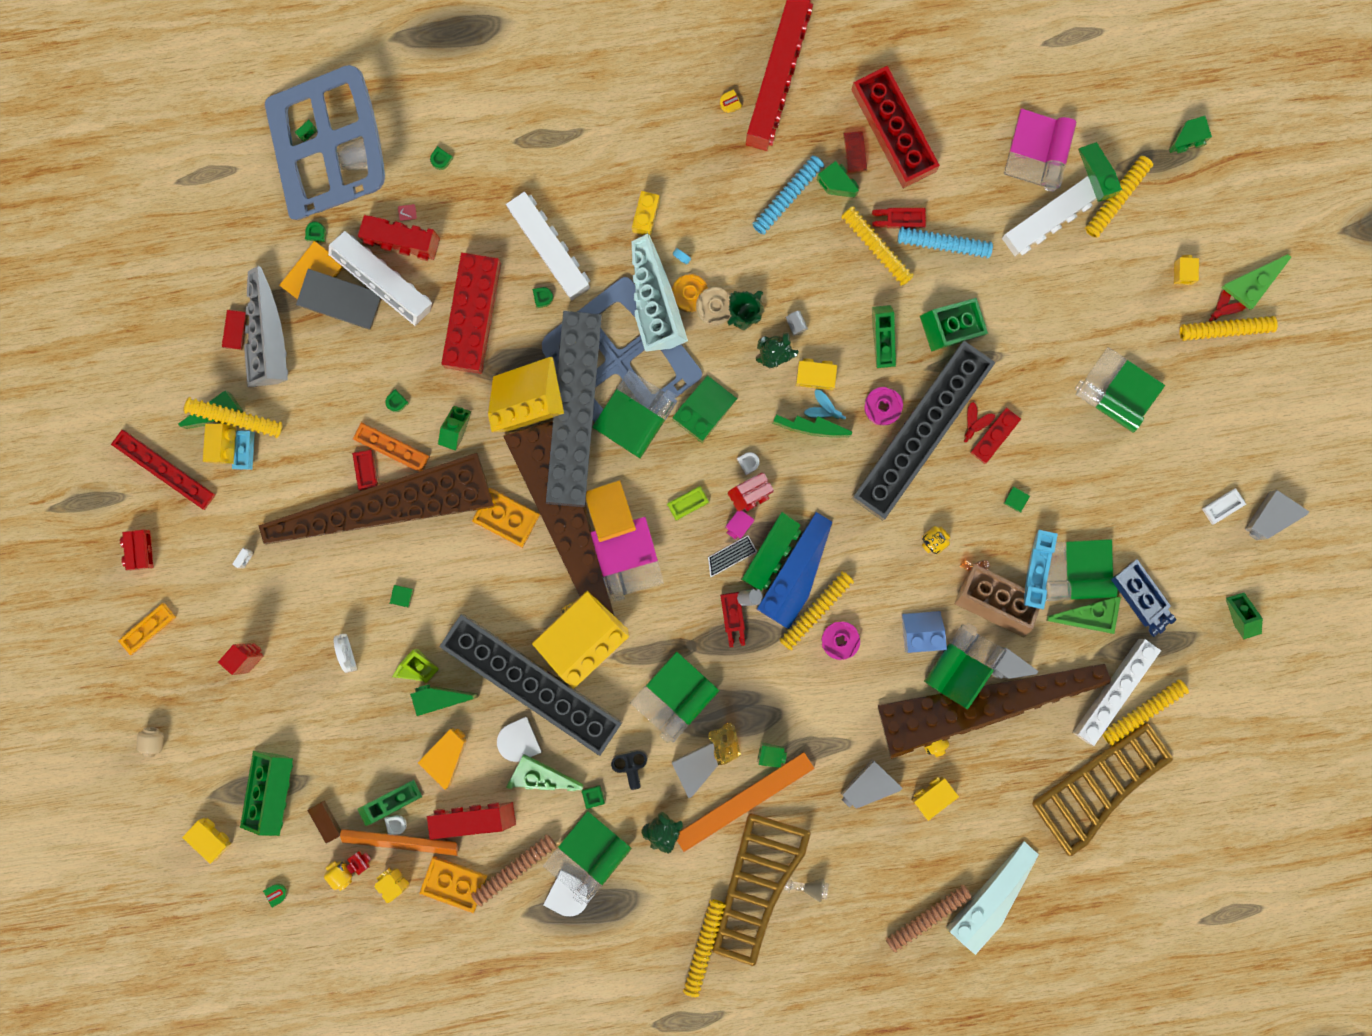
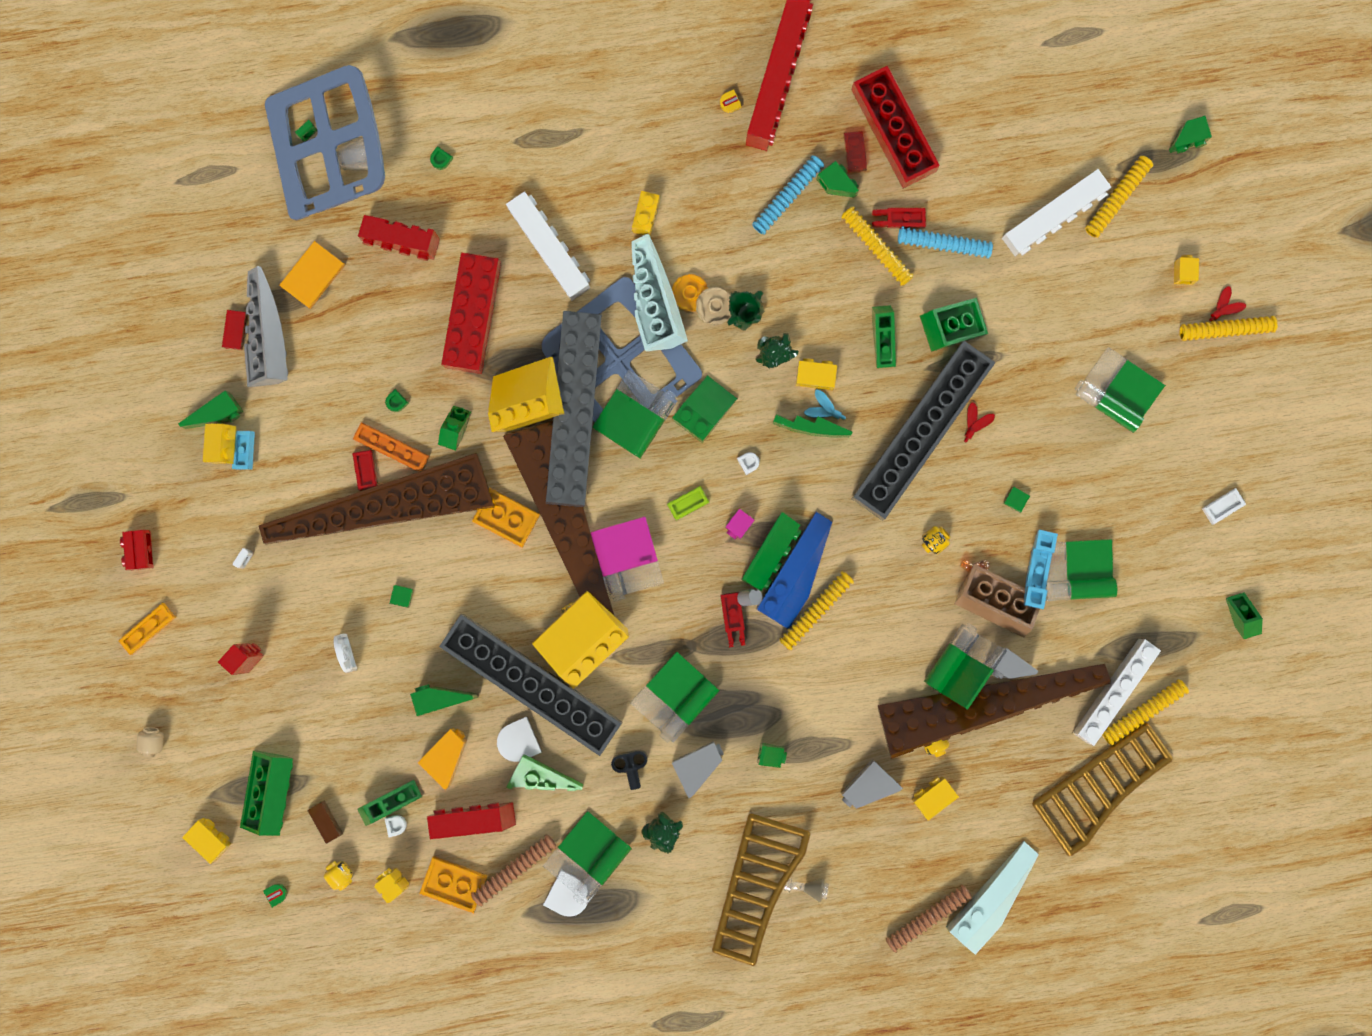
(163, 469): red tile -> none
(232, 417): yellow piece -> none
(315, 232): green tile -> none
(338, 299): dark grey tile -> none
(358, 863): red gear -> none
(380, 278): white brick -> none
(399, 842): orange tile -> none
(407, 212): coral sticker -> none
(416, 667): lime slope -> none
(543, 297): green tile -> none
(593, 796): green tile -> none
(610, 511): light orange tile -> none
(681, 256): medium azure tile -> none
(704, 948): yellow piece -> none
(725, 750): clear yellow plate -> none
(730, 555): sticker -> none
(744, 801): orange tile -> none
(751, 491): brick -> none
(796, 323): light grey piece -> none
(850, 636): dark pink plate -> none
(888, 396): dark pink plate -> none
(923, 632): medium blue slope -> none
(995, 435): red plate -> none
(1040, 149): dark pink door -> none
(1095, 616): bright green wing -> none
(1100, 172): green slope -> none
(1144, 597): tile -> none
(1252, 286): bright green wing -> none
(1274, 515): light grey slope -> none

